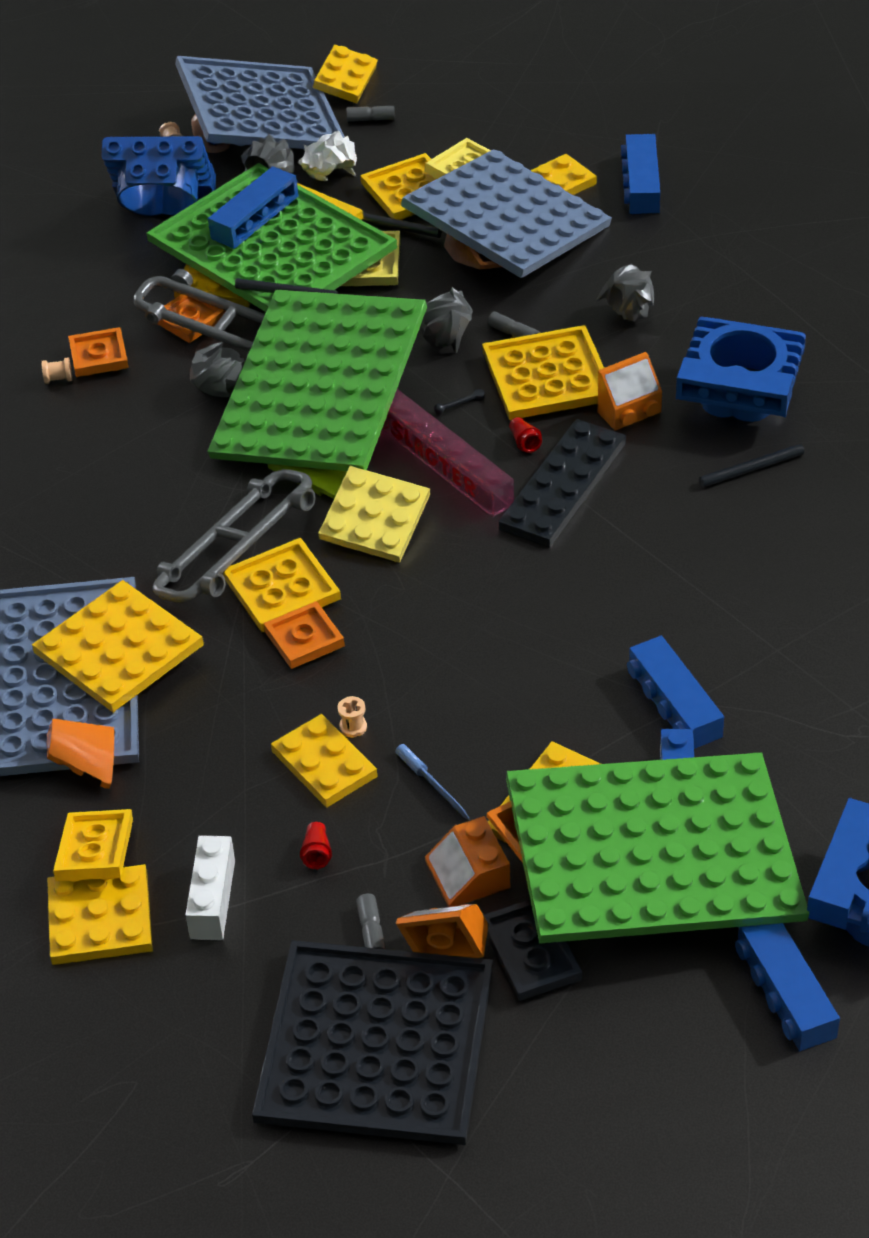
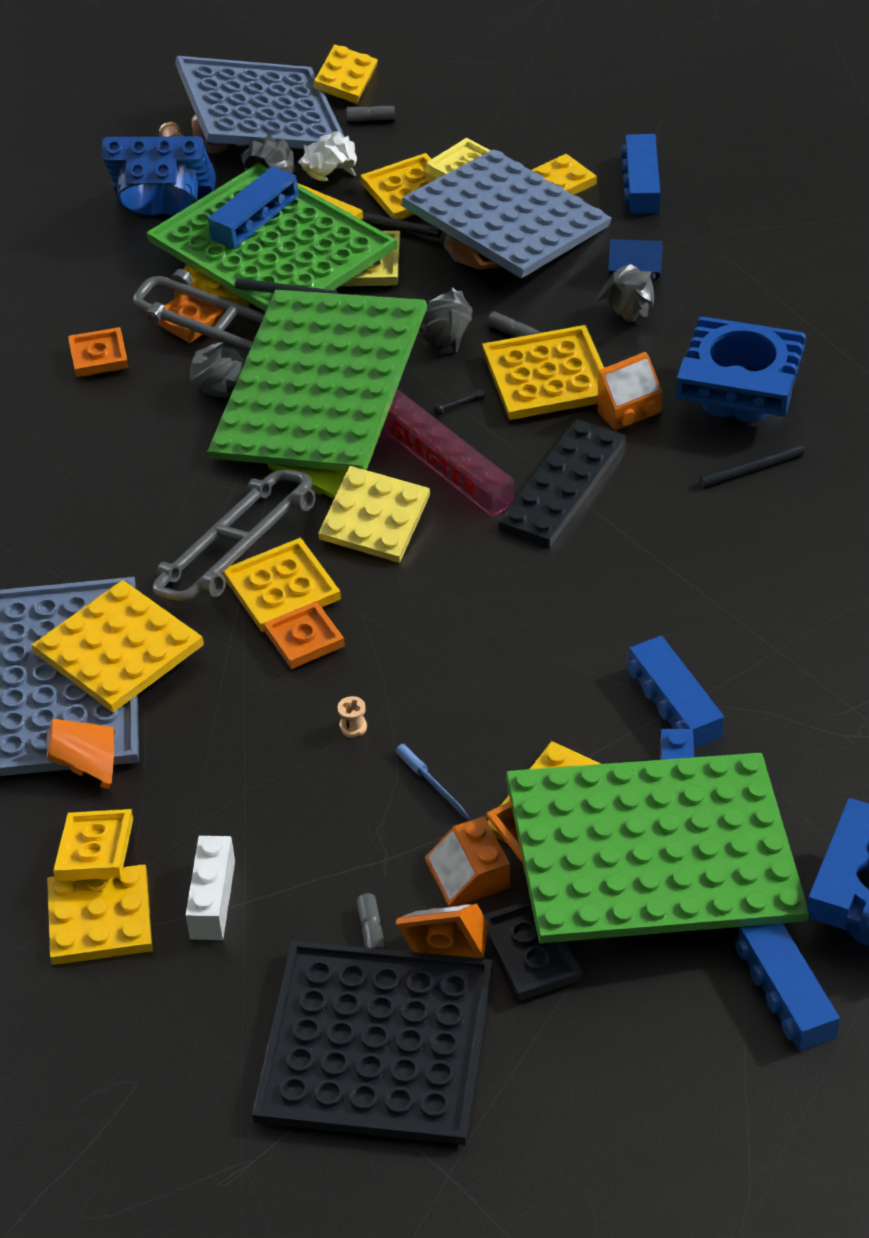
(56, 370): light nougat bush -> none
(316, 847): red cone -> none
(324, 760): yellow plate -> none
(526, 436): red cone -> none
(639, 253): none -> blue slope

